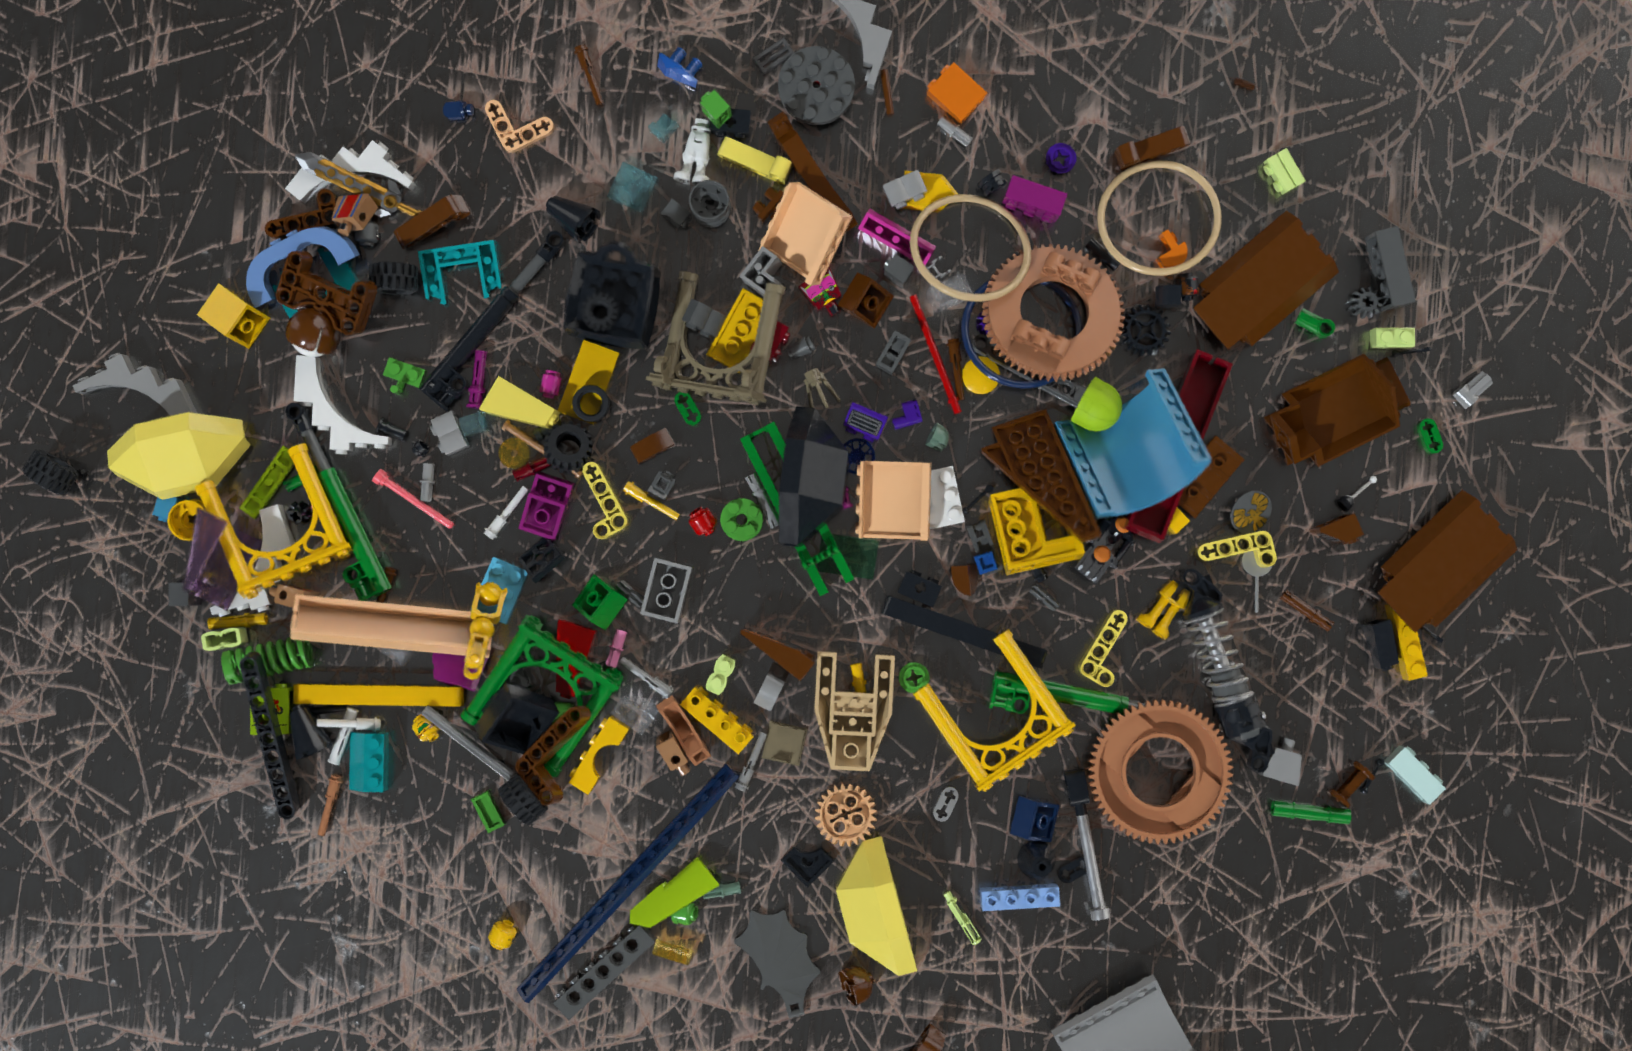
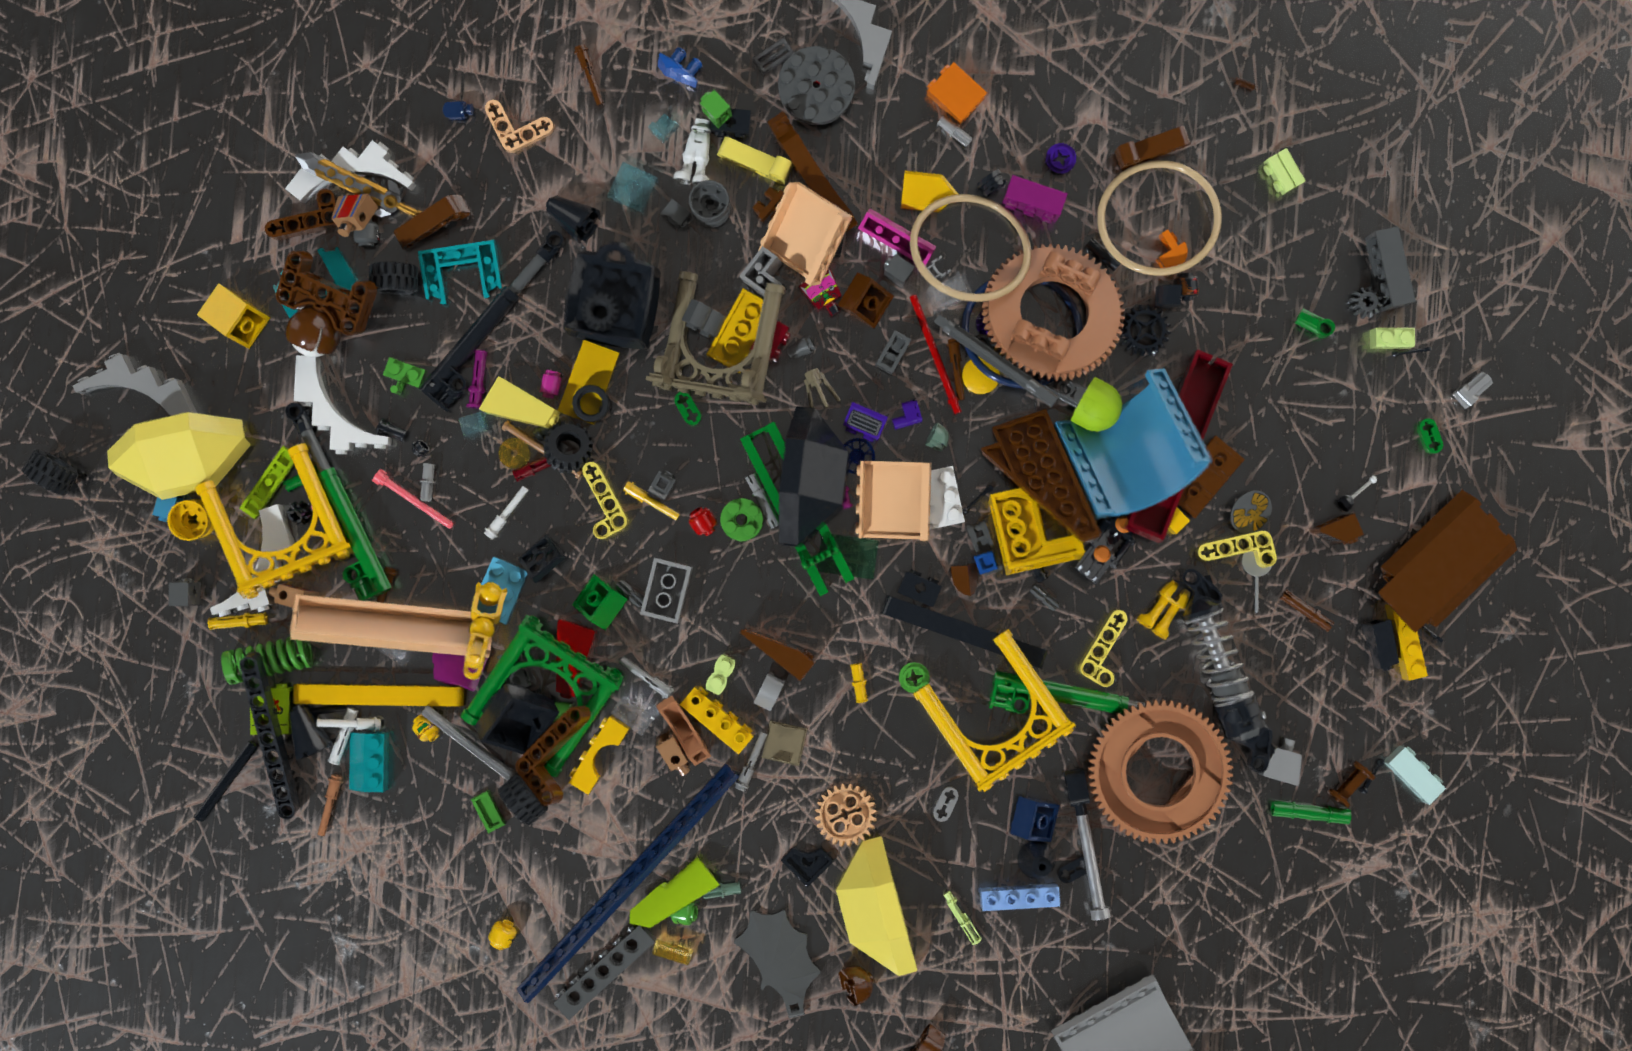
(207, 567): clear purple windscreen -> none
(225, 781): none -> black axle
(227, 638): yellowish green brick -> none
(258, 272): medium blue arch -> none
(449, 433): light grey brick -> none
(546, 505): magenta slope -> none
(616, 648): bright pink axle -> none
(652, 445): reddish brown slope -> none
(853, 721): tan wedge -> none
(887, 92): reddish brown piece -> none
(905, 189): light grey brick -> none
(997, 361): none -> dark grey piece
(1264, 282): reddish brown panel -> none
(1339, 411): reddish brown panel -> none

